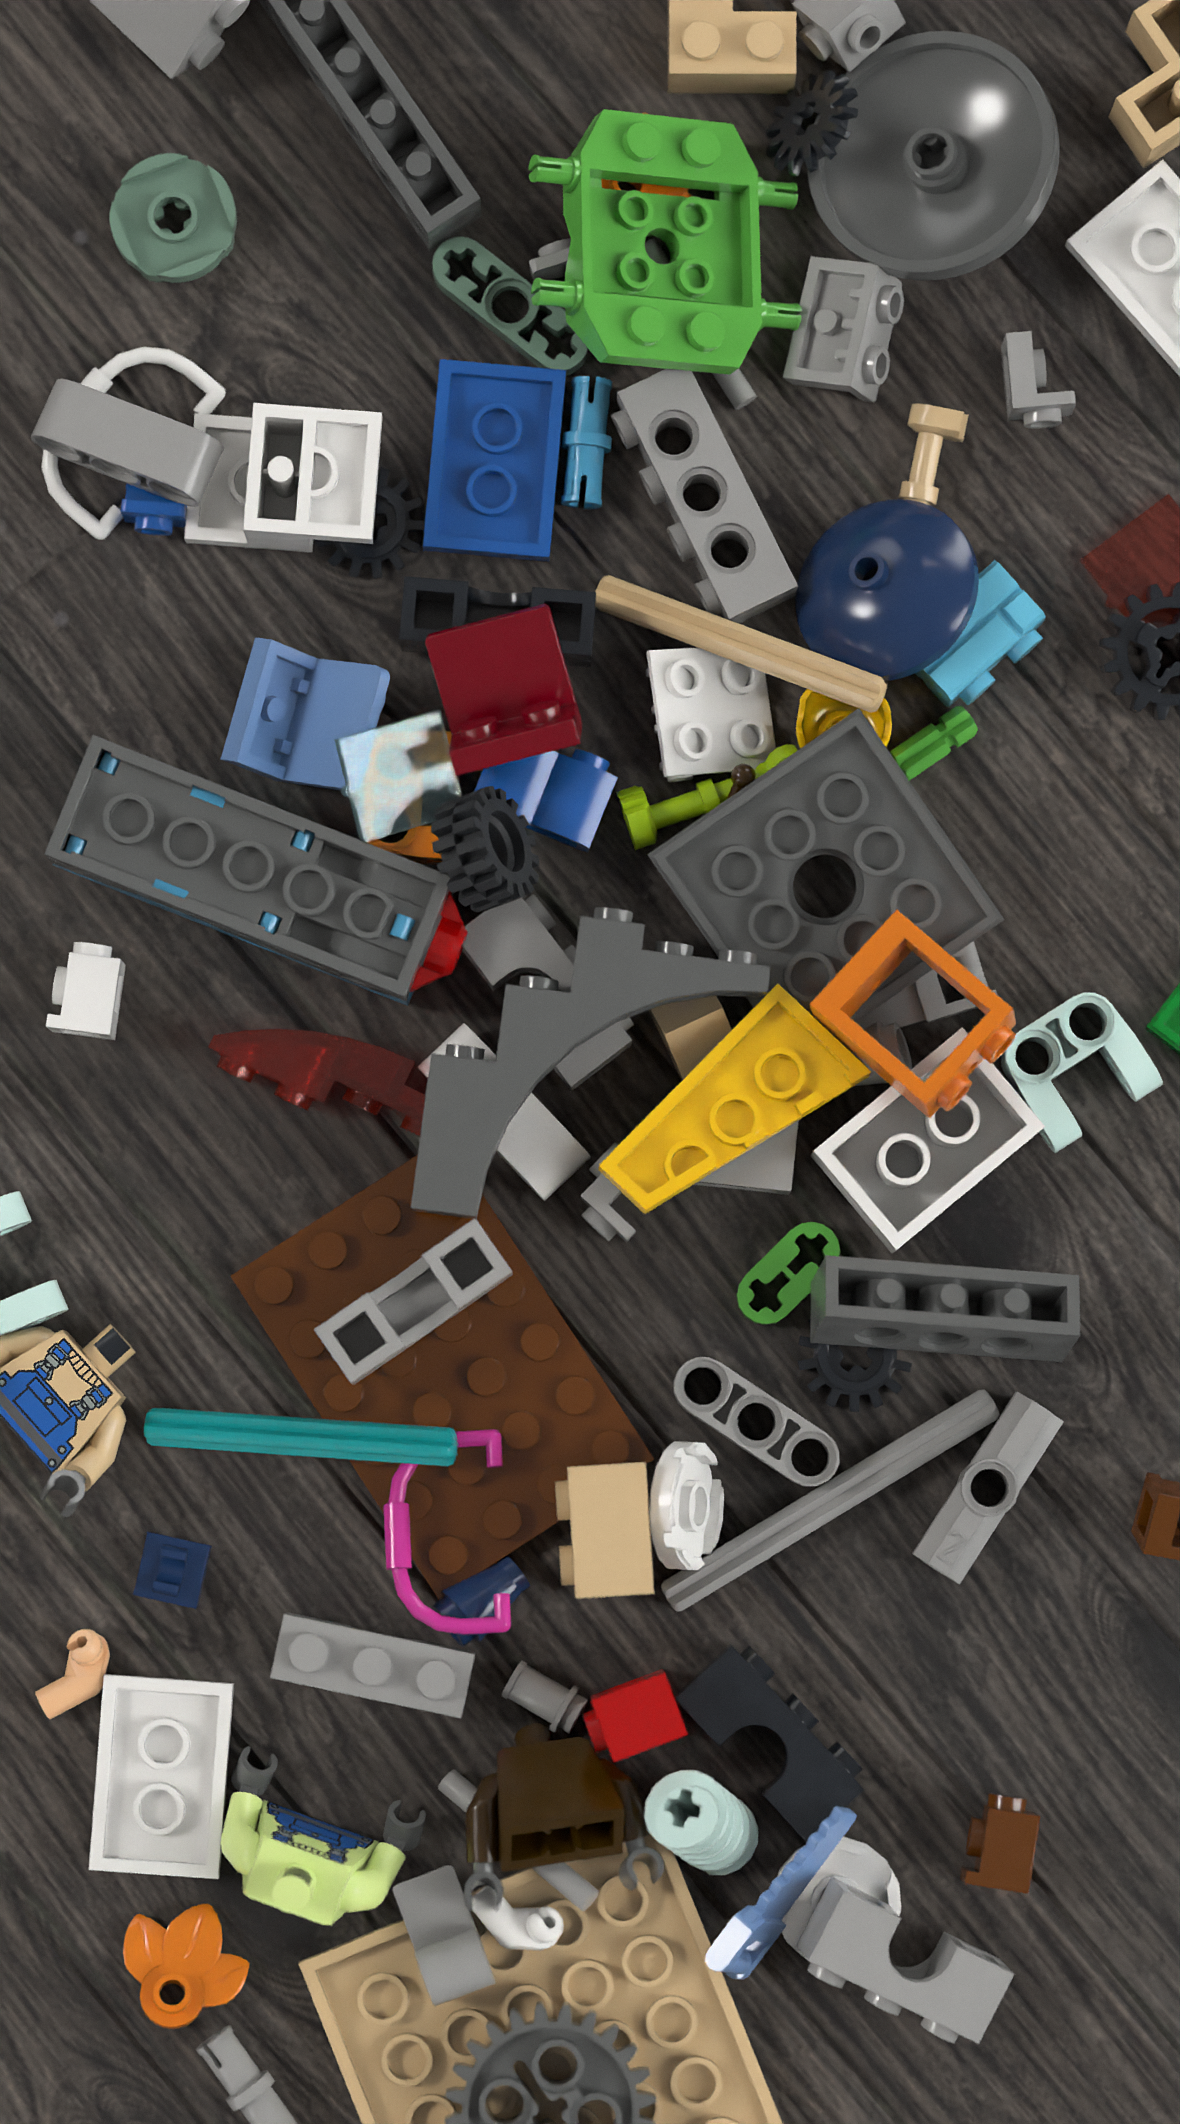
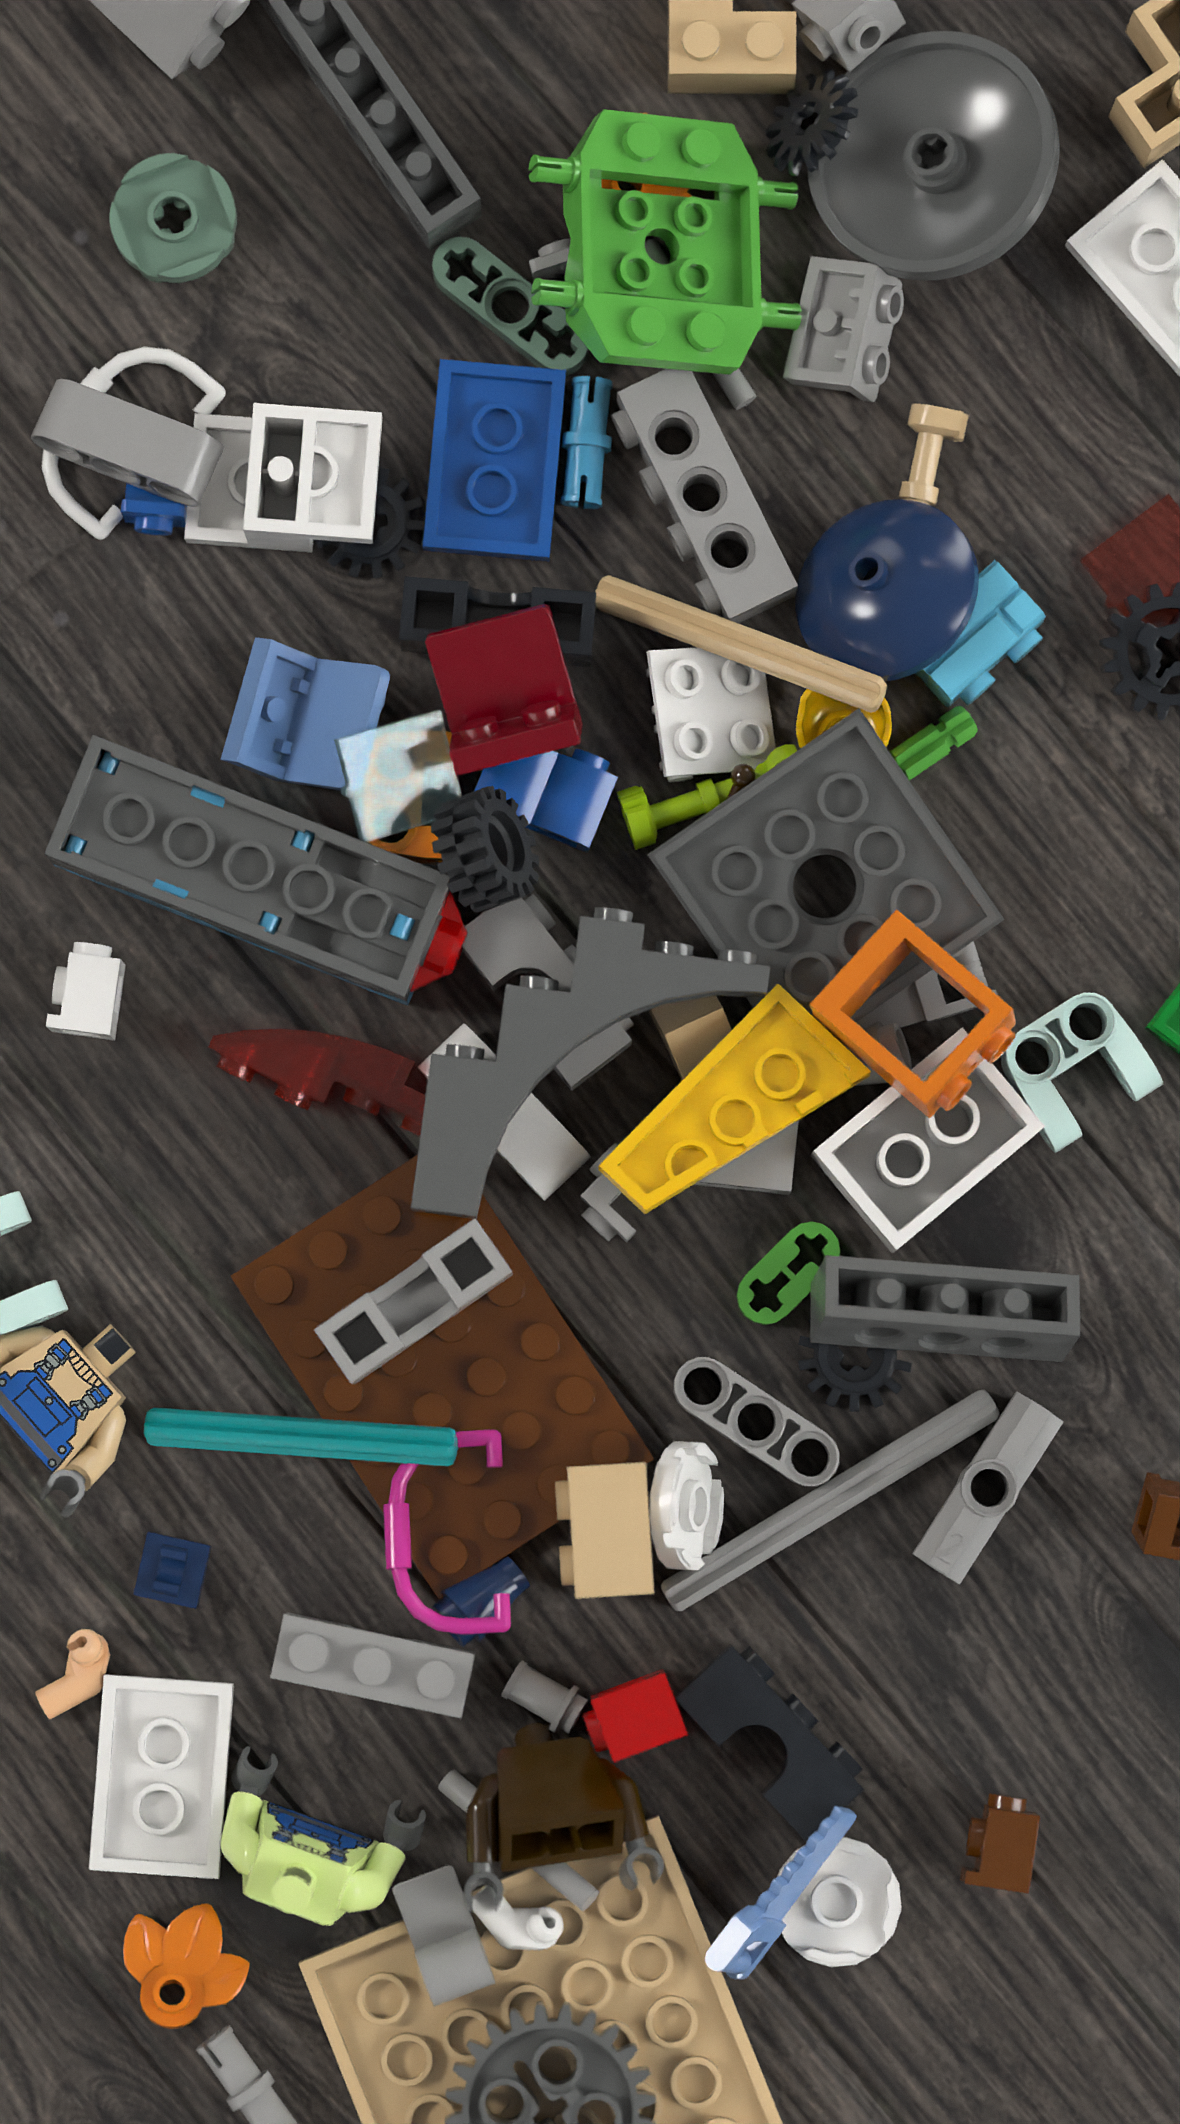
(701, 1822): light aqua piece -> none
(950, 1989): light grey arch -> none
(1023, 373): light grey bracket -> none

